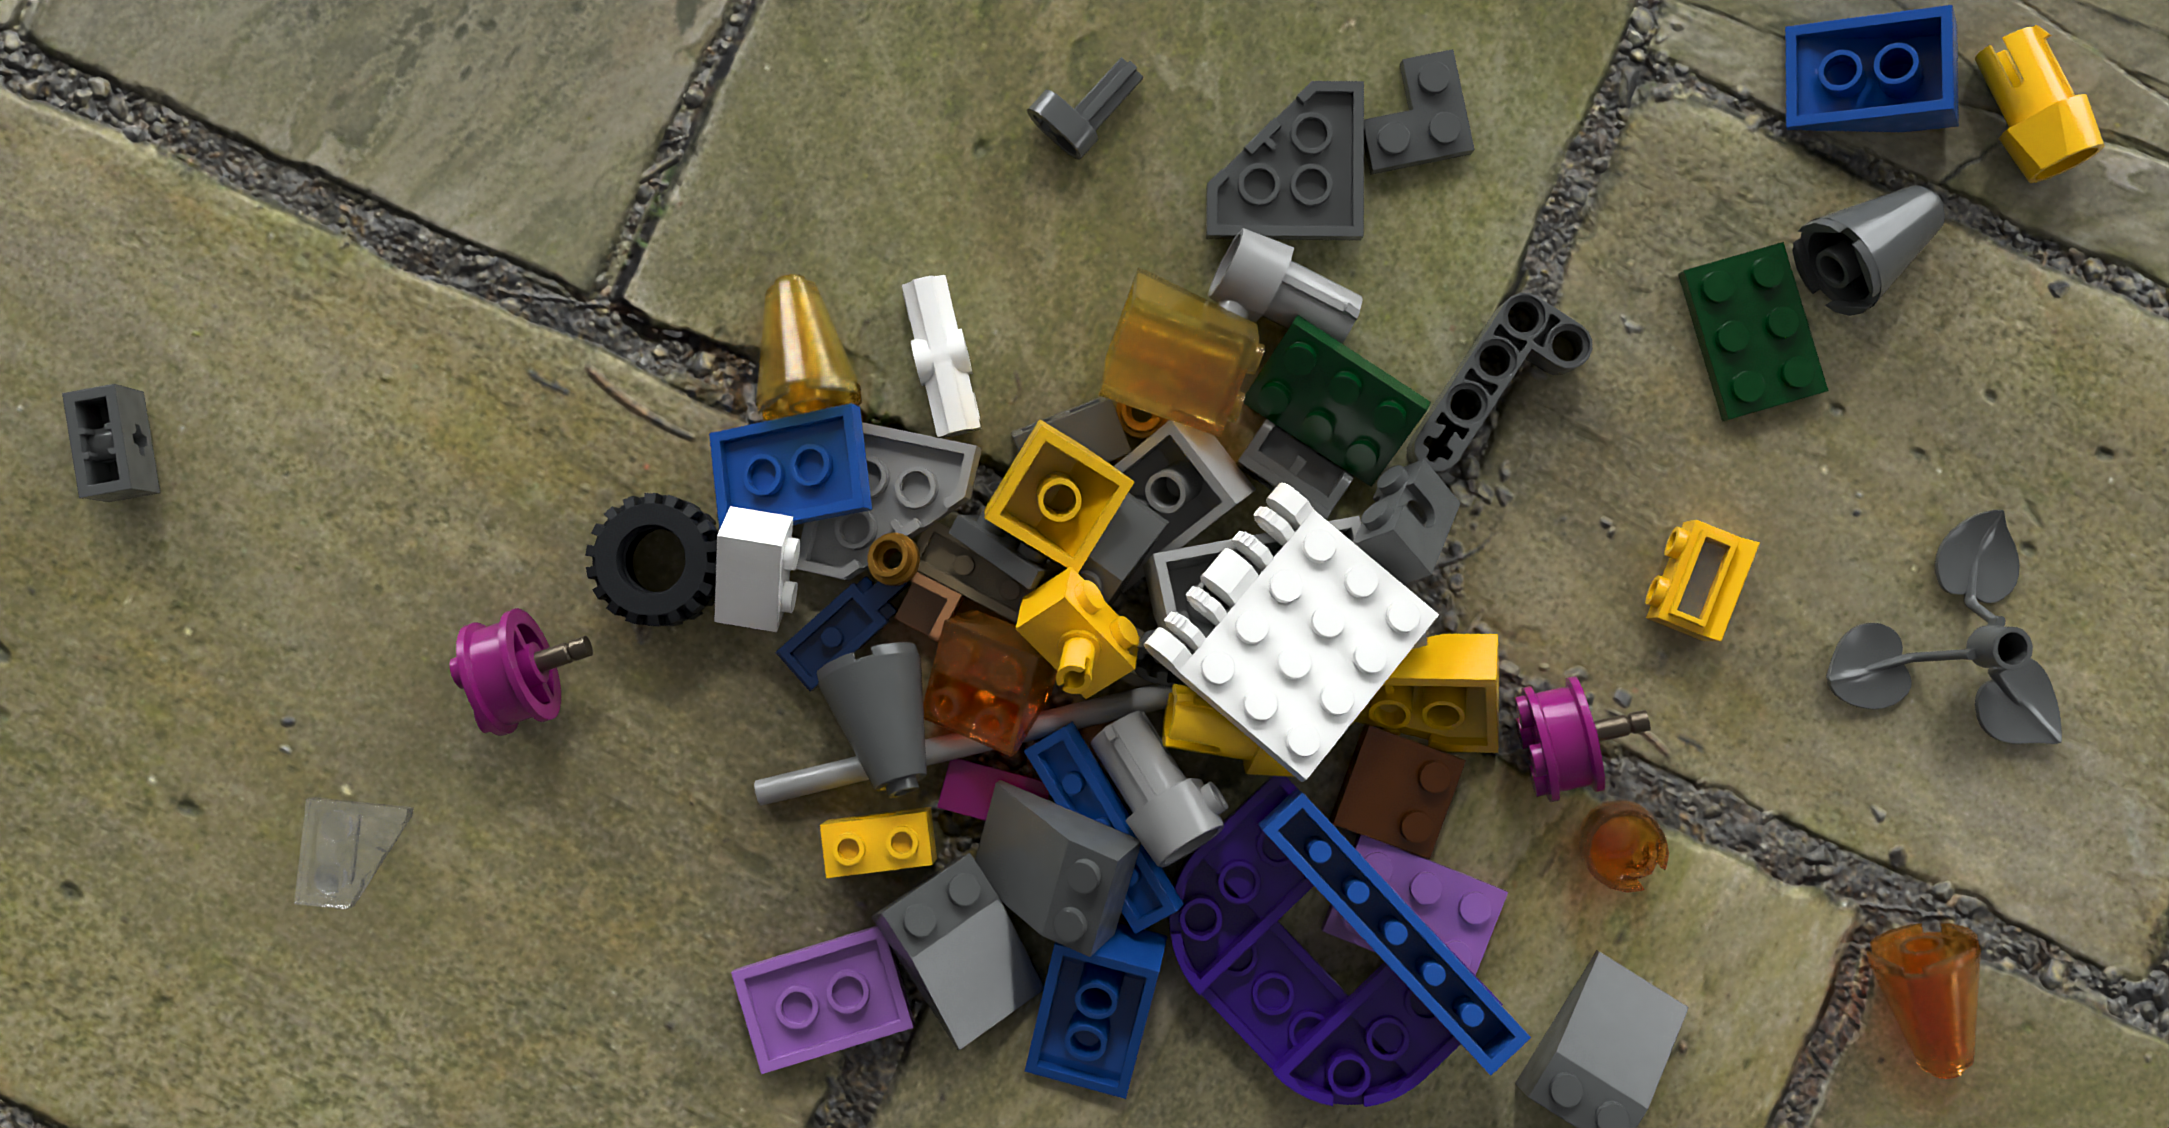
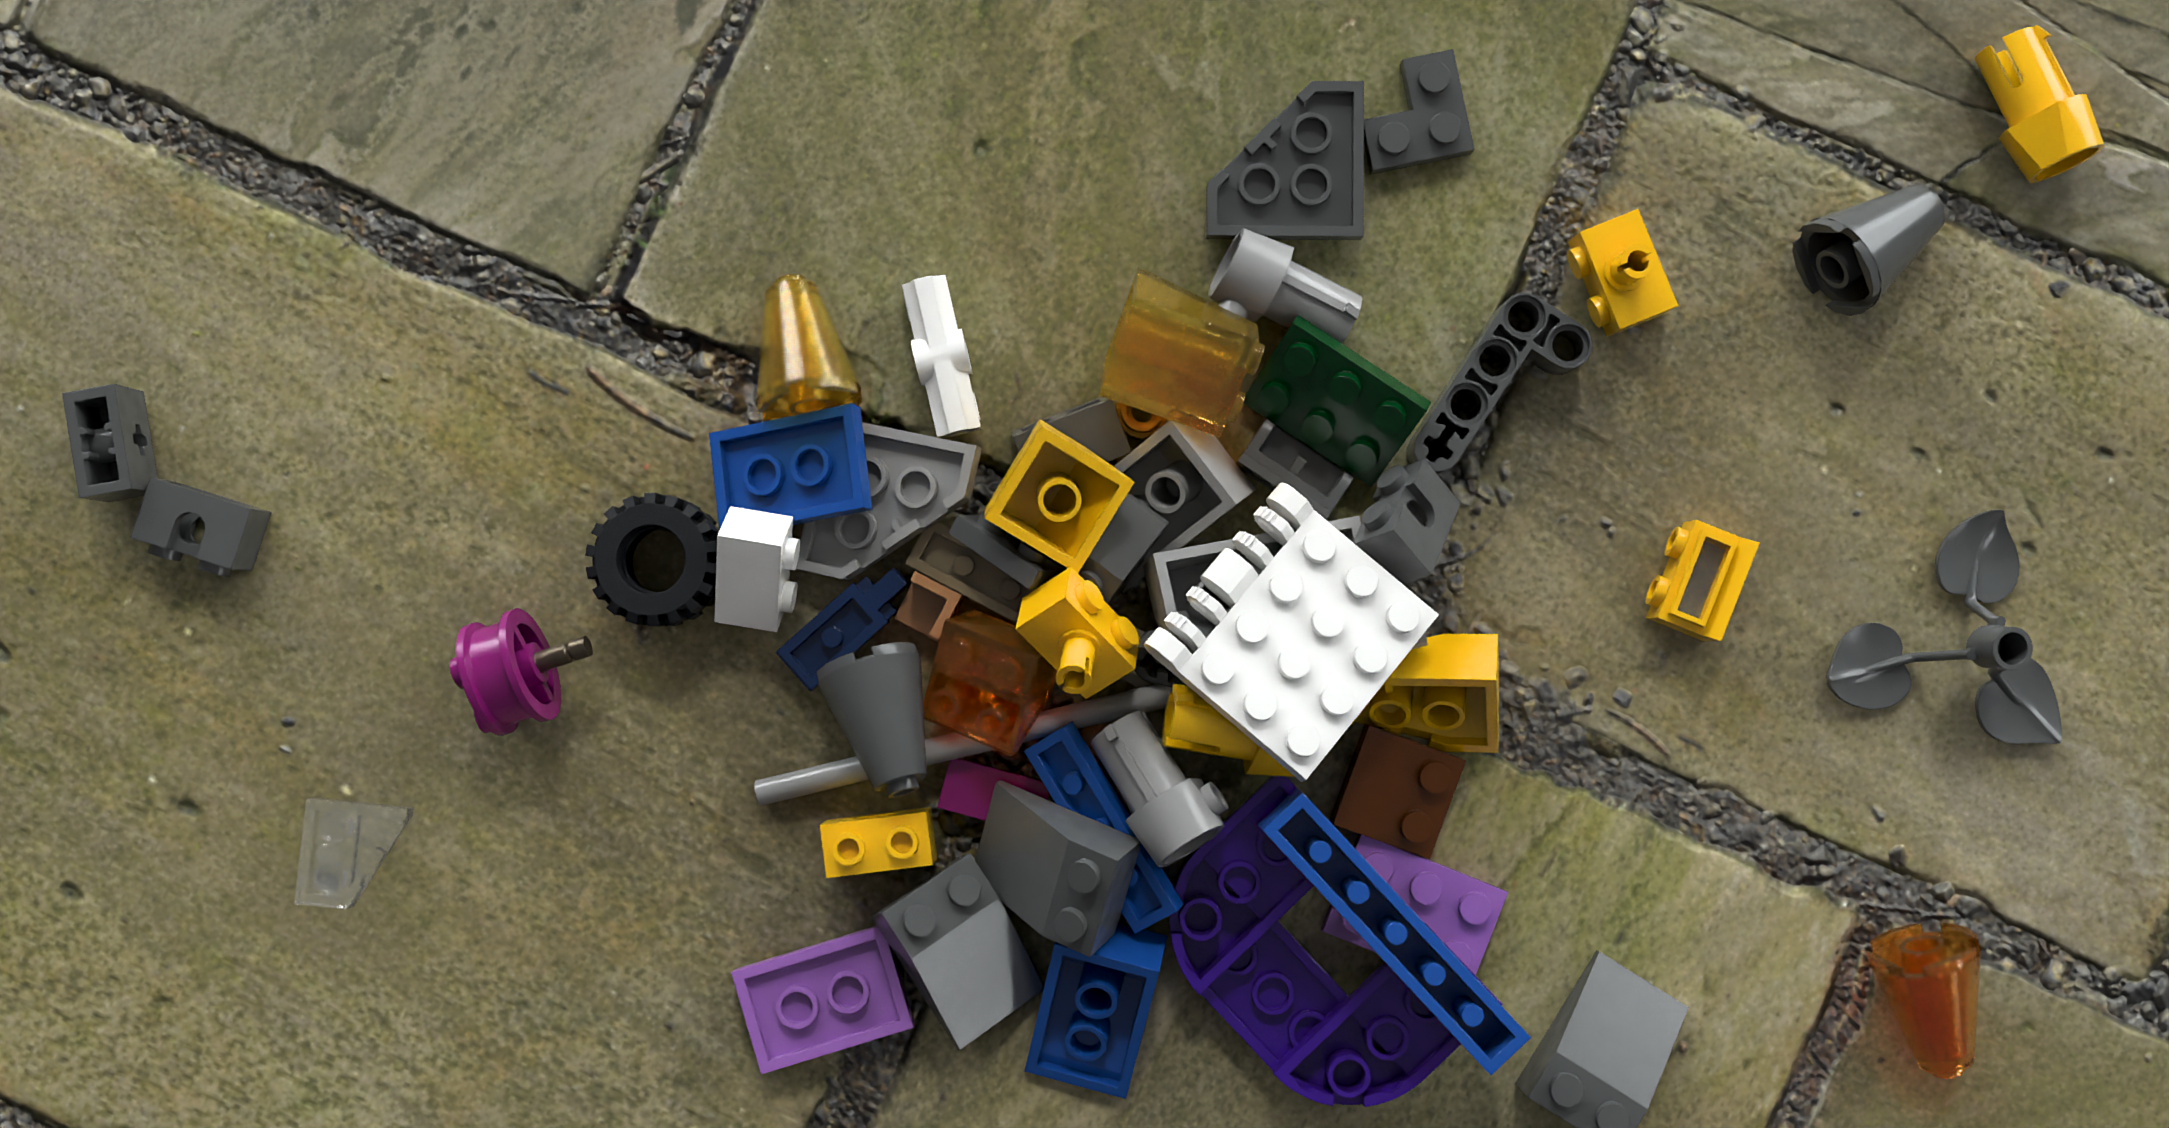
(171, 517): none -> dark grey brick
(883, 549): pearl gold plate -> none
(1076, 128): dark grey piece -> none
(1566, 739): magenta wheel -> none
(1620, 273): none -> yellow brick
(1622, 844): clear orange helmet -> none
(1752, 331): dark green plate -> none
(1874, 73): blue slope -> none

